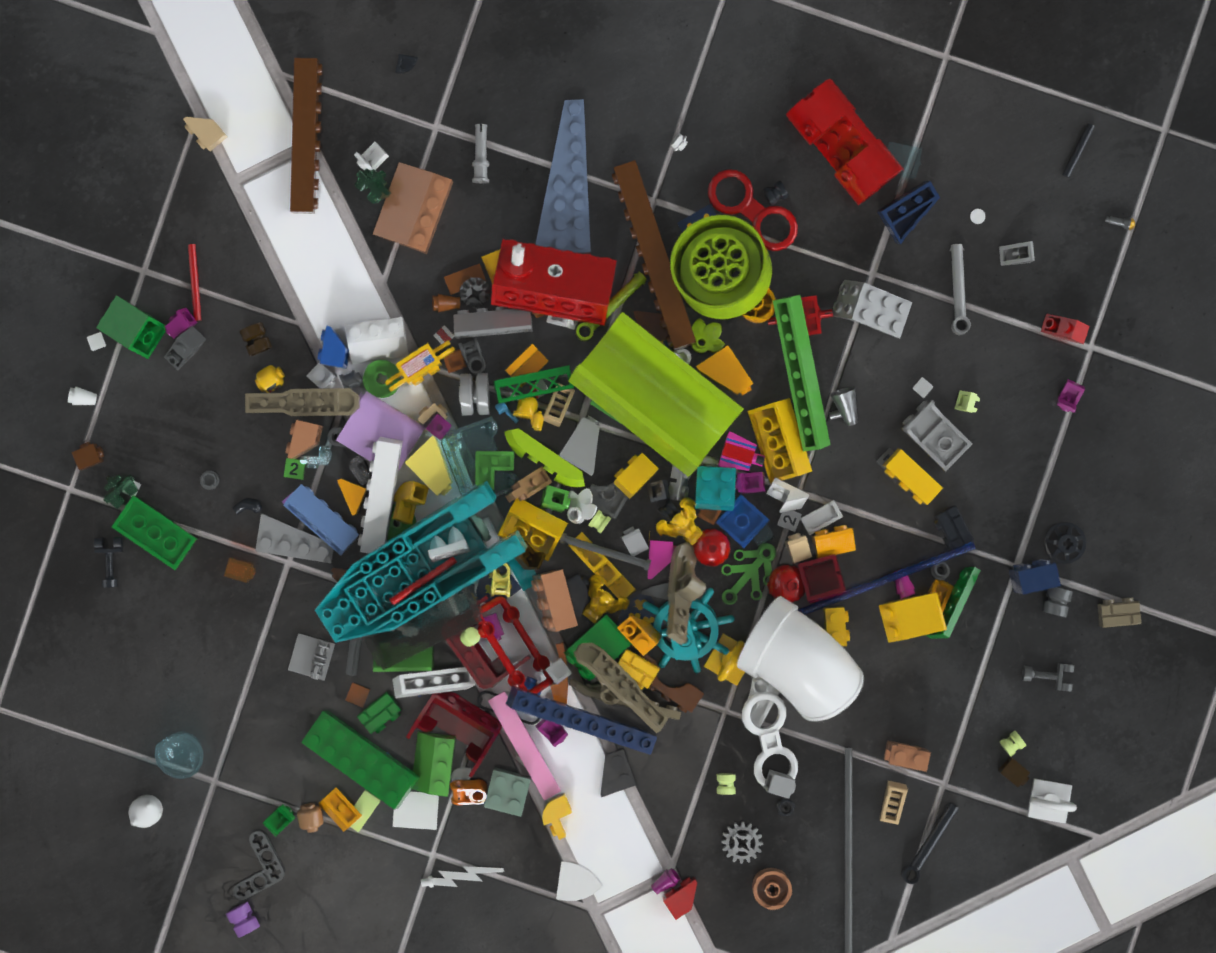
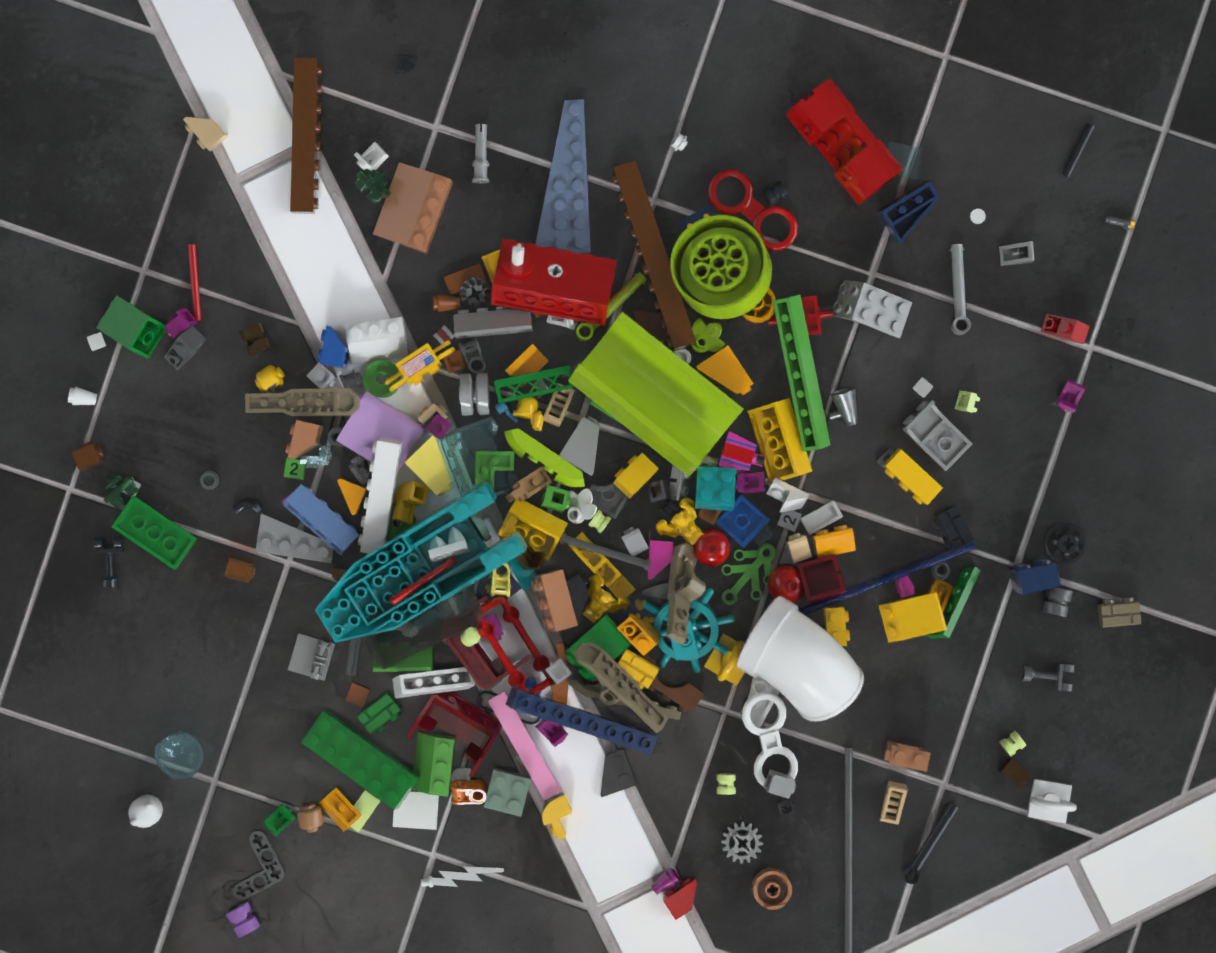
(576, 882): white sticker -> none

